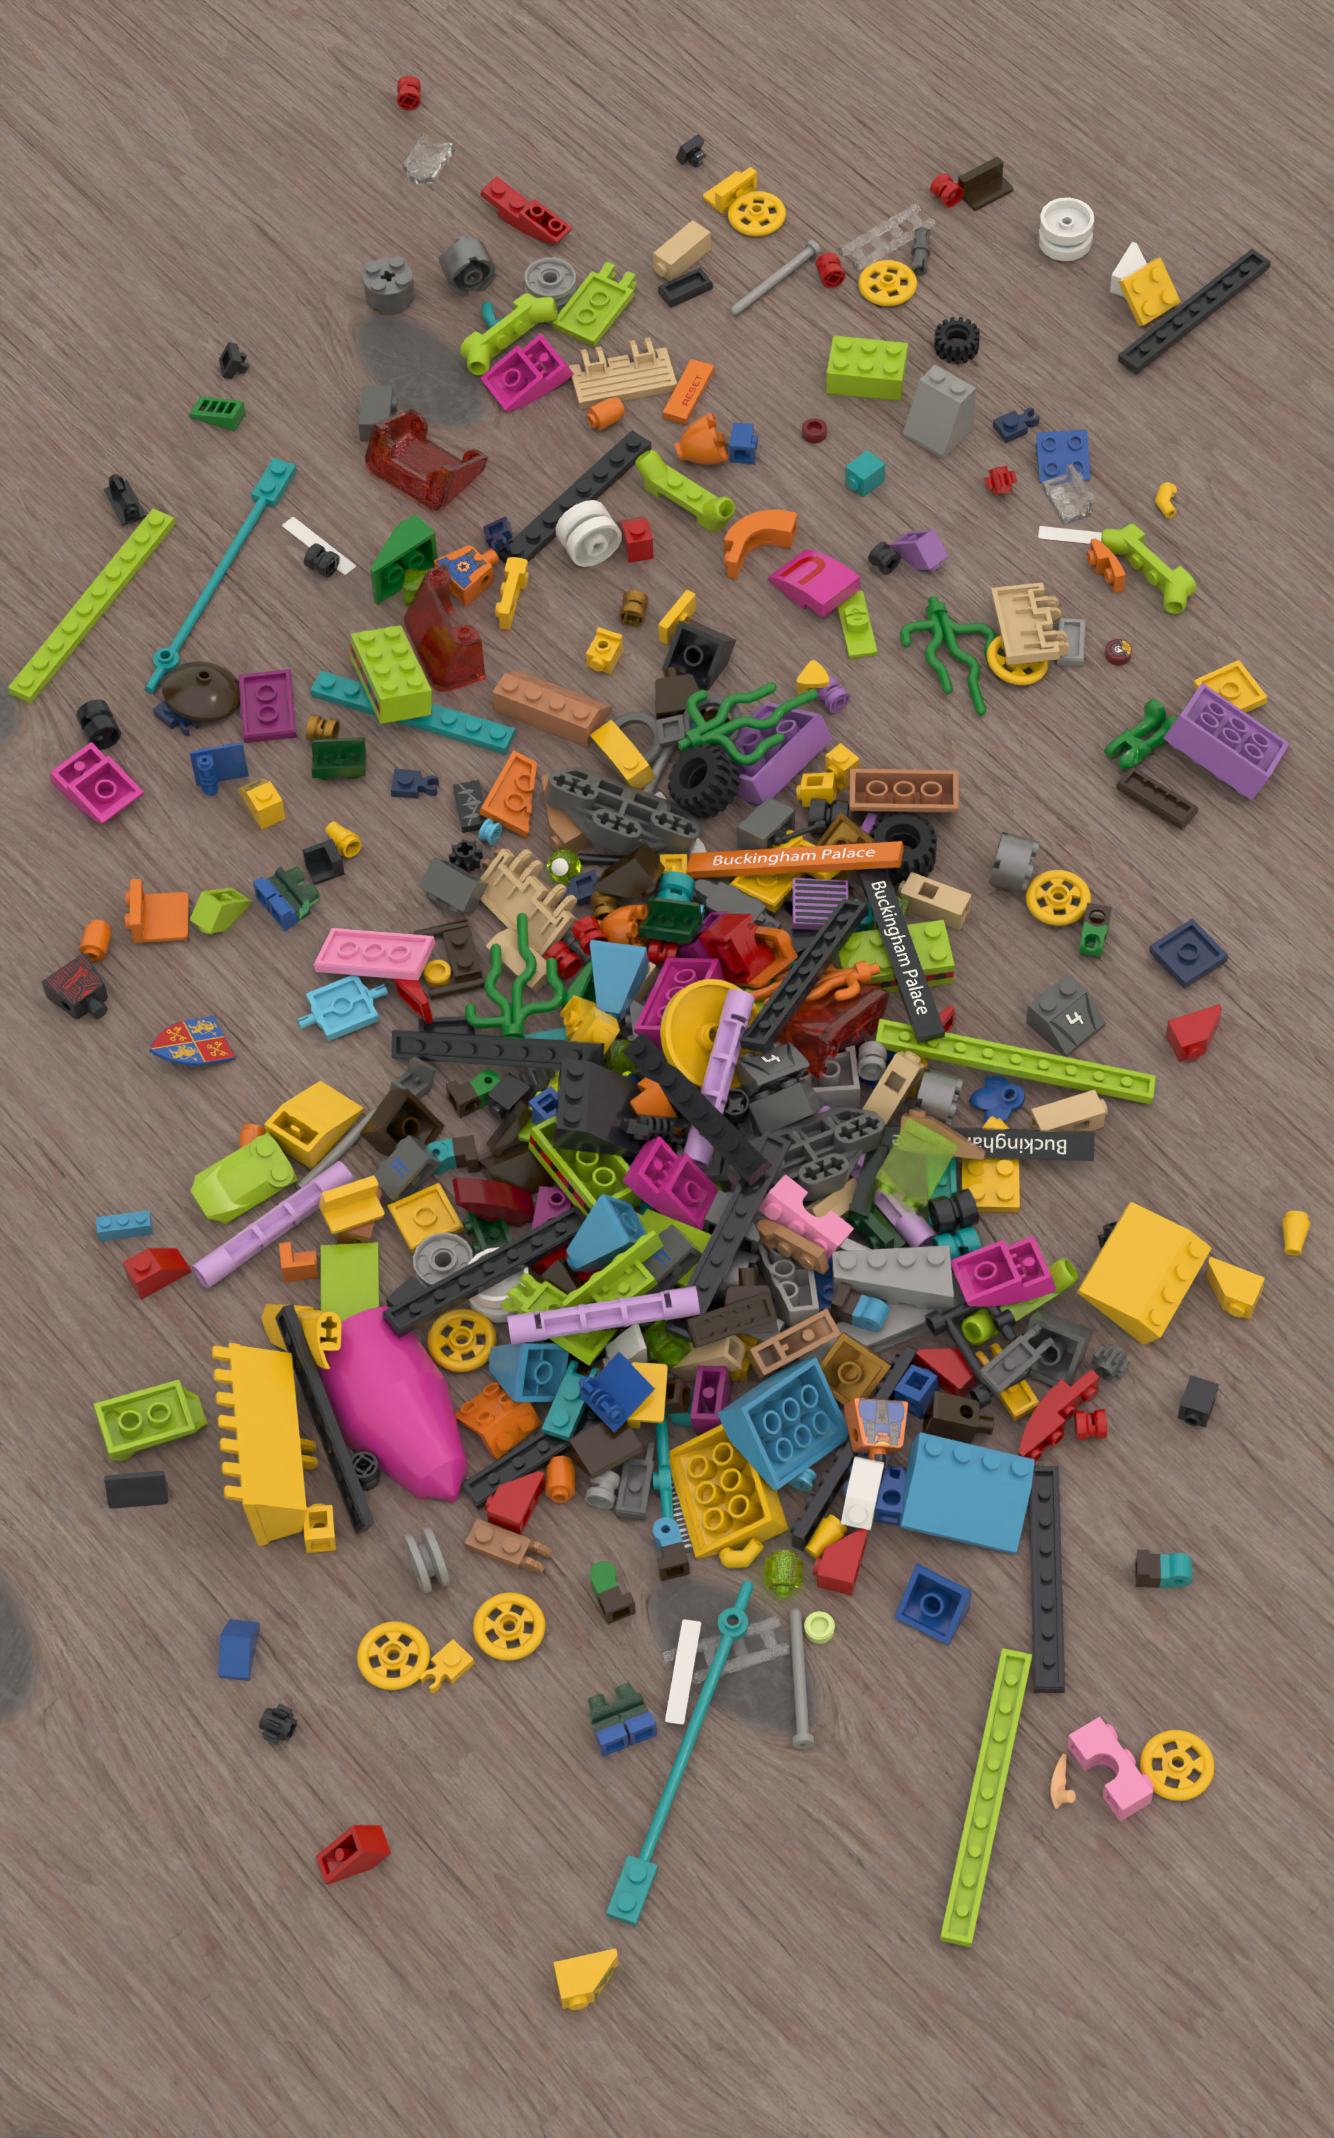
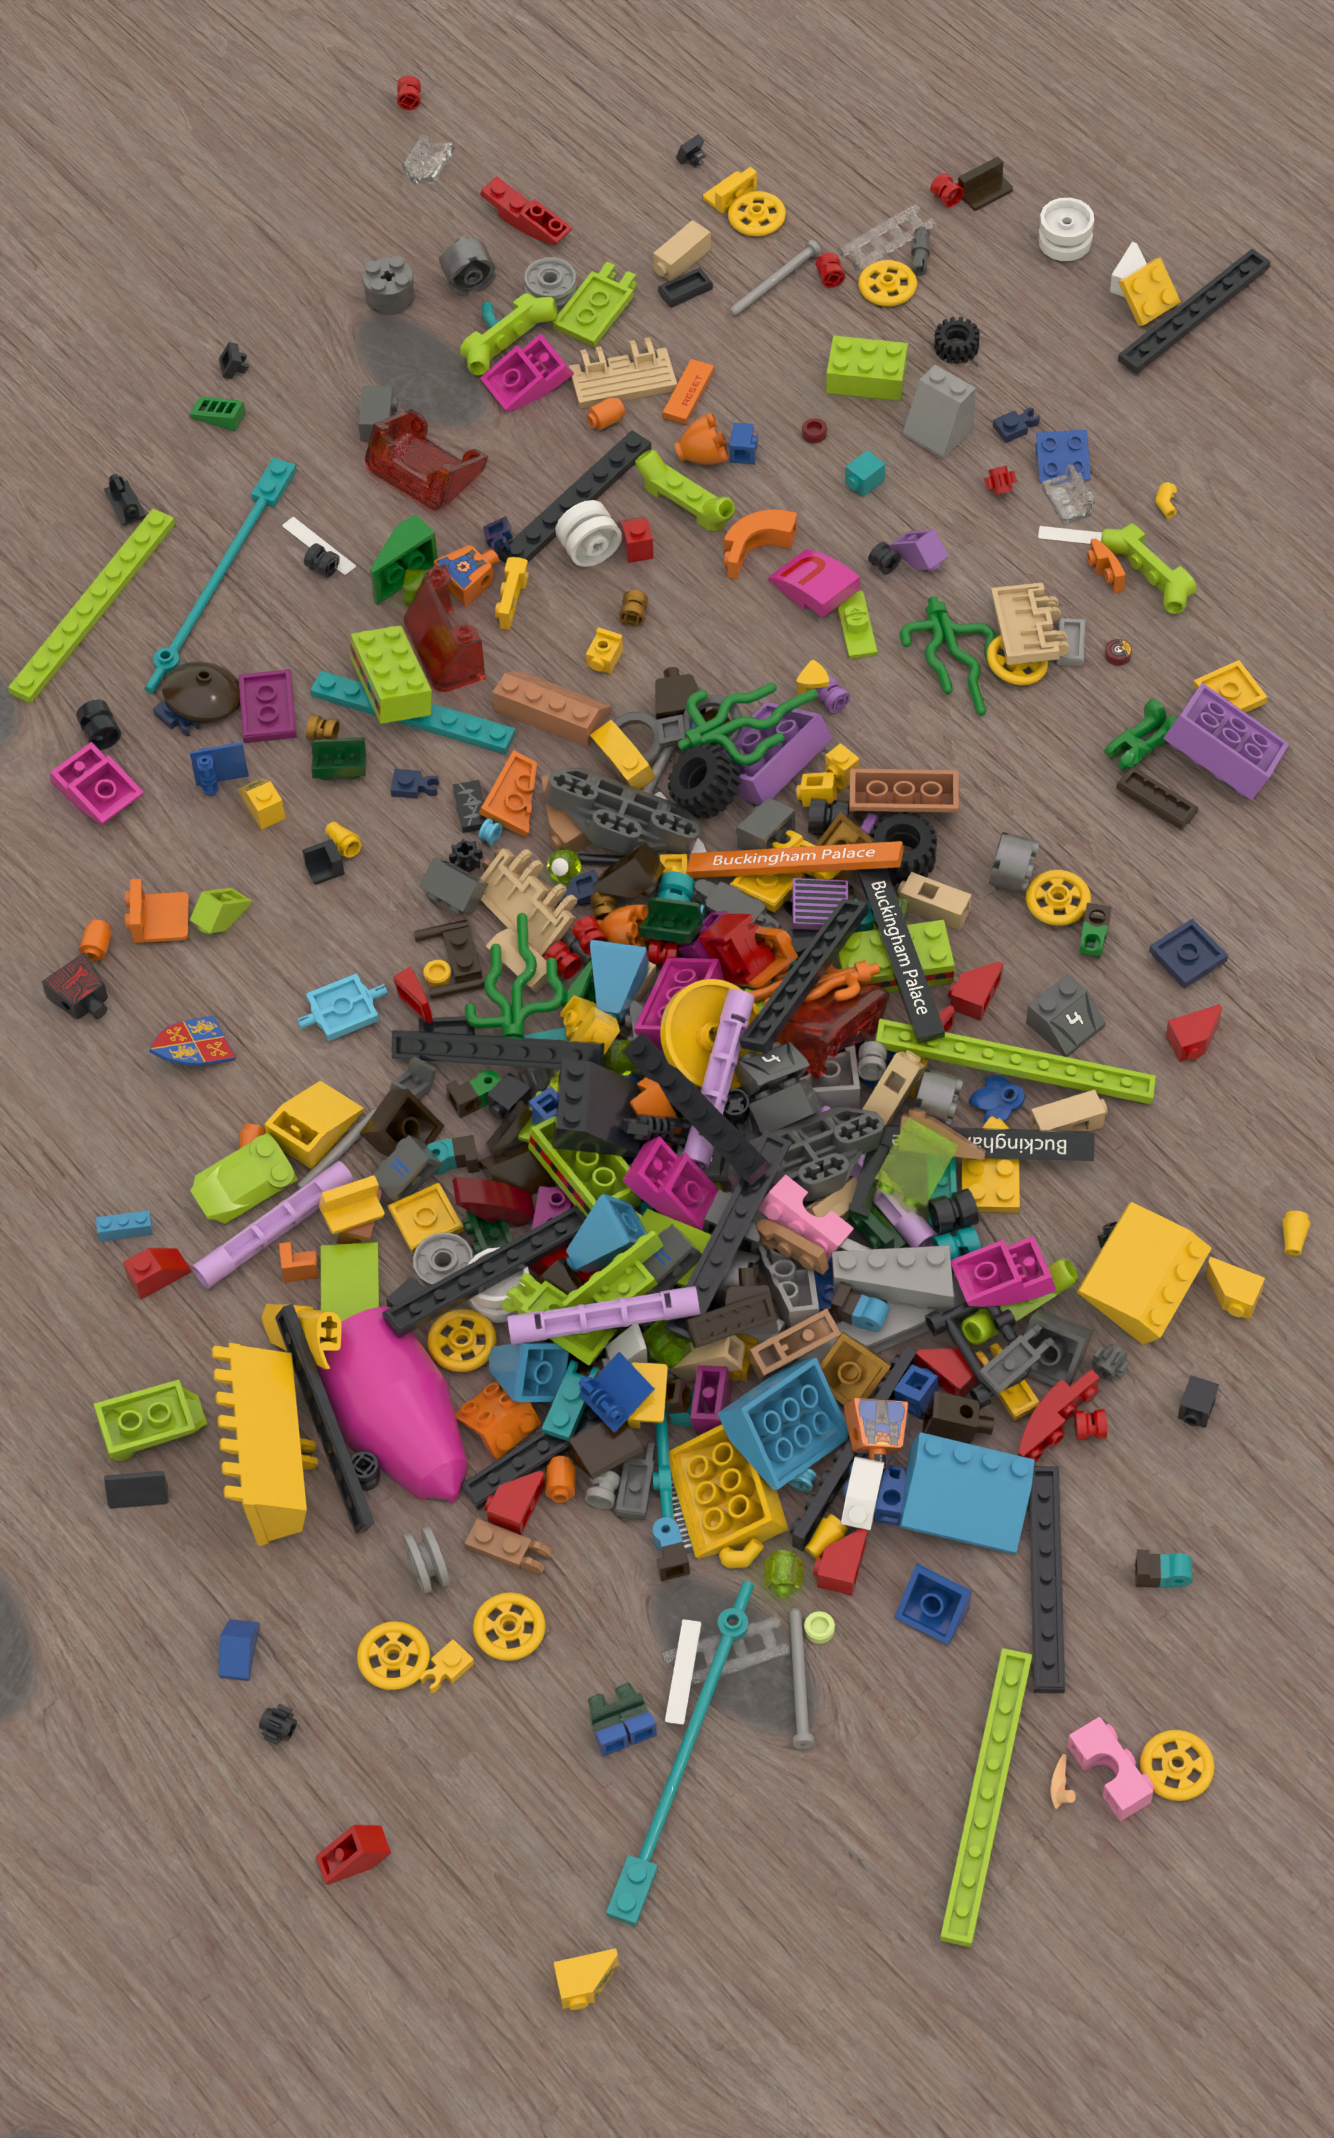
(284, 898): hips -> none
(319, 1529): yellow brick -> none
(374, 954): bright pink tile -> none
(608, 1594): leg -> none
(680, 611): yellow plate -> none
(699, 652): black slope -> none
(819, 826): black hinge -> none
(975, 990): none -> red slope

